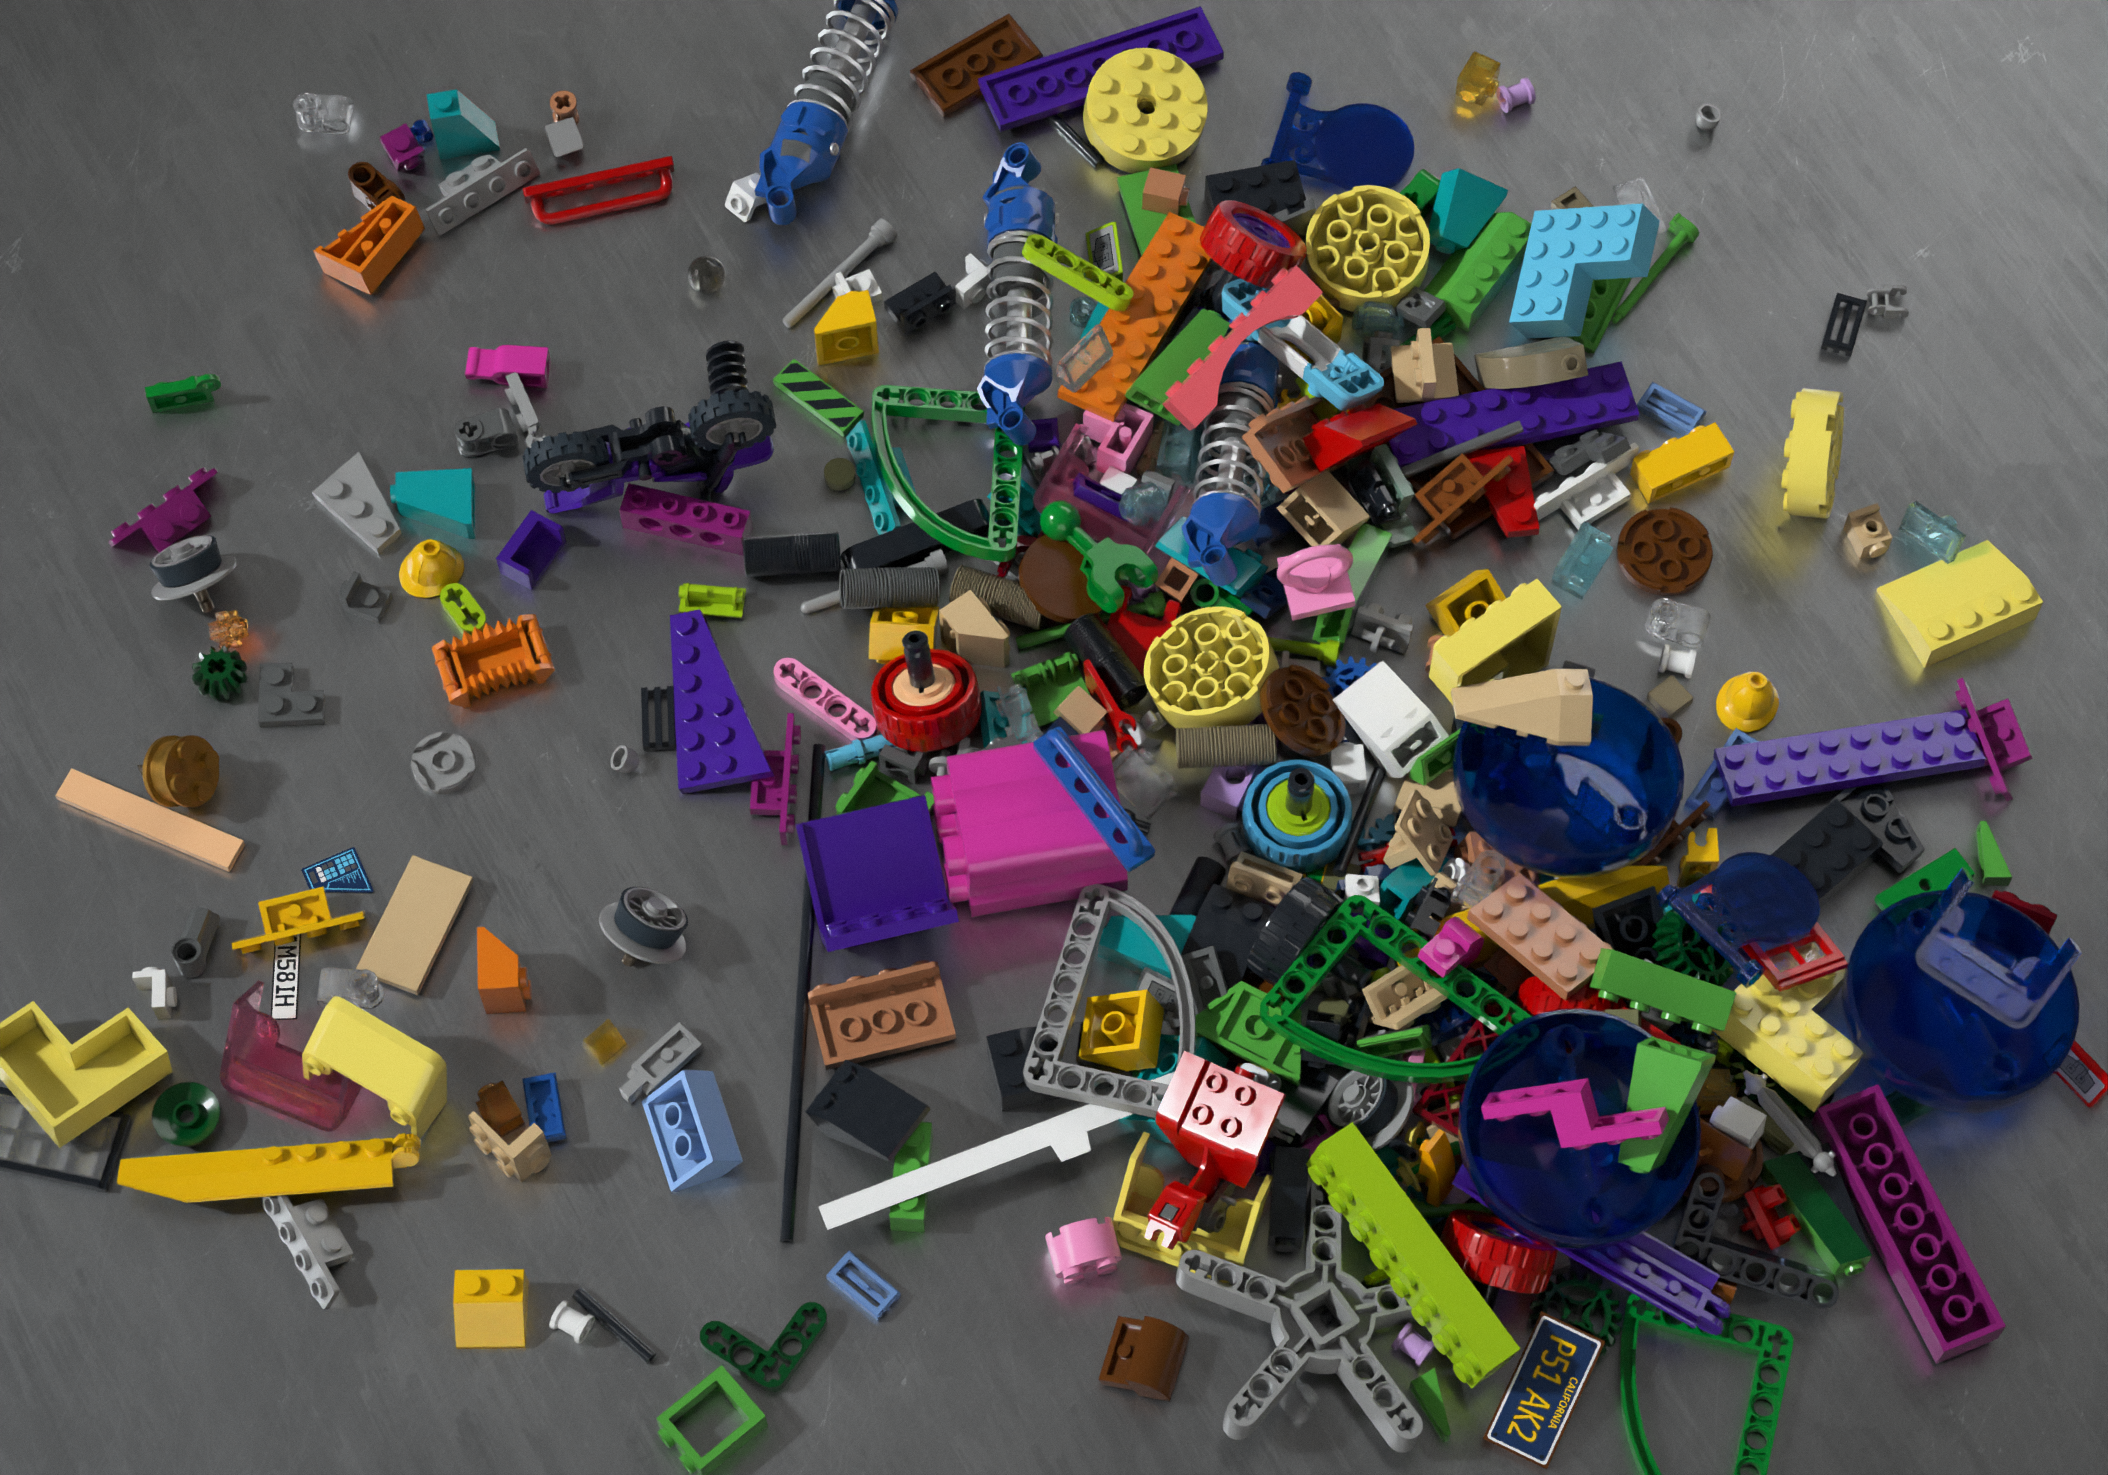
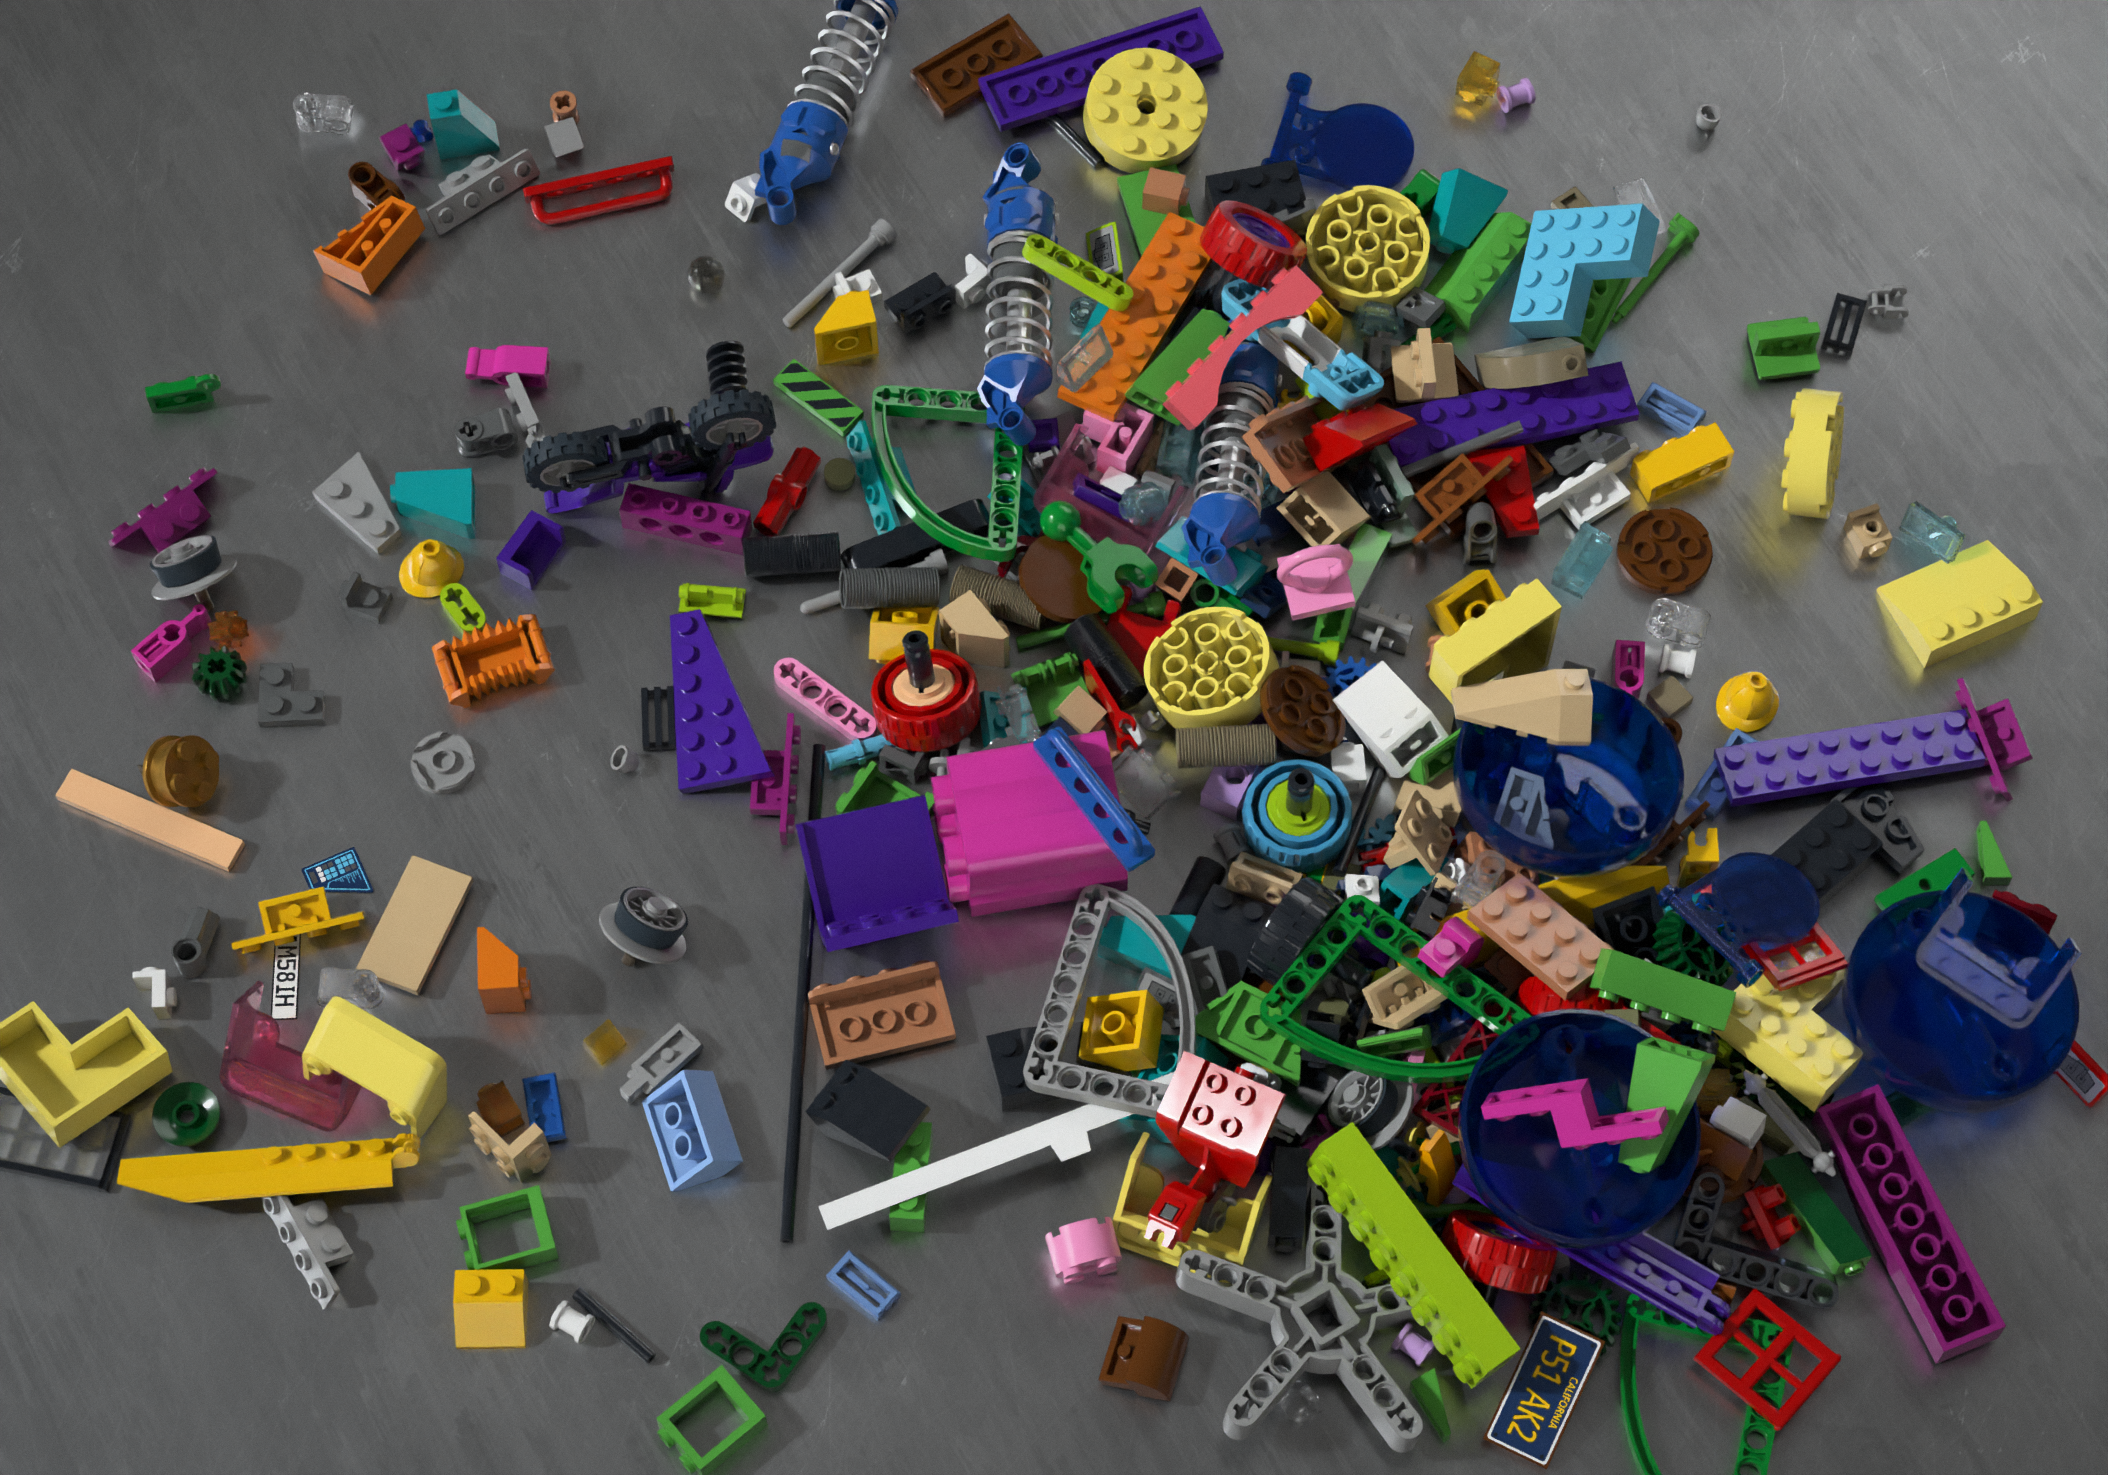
(159, 652): none -> dark pink piece
(500, 1206): none -> bright green window
(787, 492): none -> red piece
(1480, 539): none -> dark grey piece
(1524, 808): none -> sand blue wing
(1630, 671): none -> dark pink piece
(1767, 1359): none -> red window
(1784, 347): none -> bright green bracket

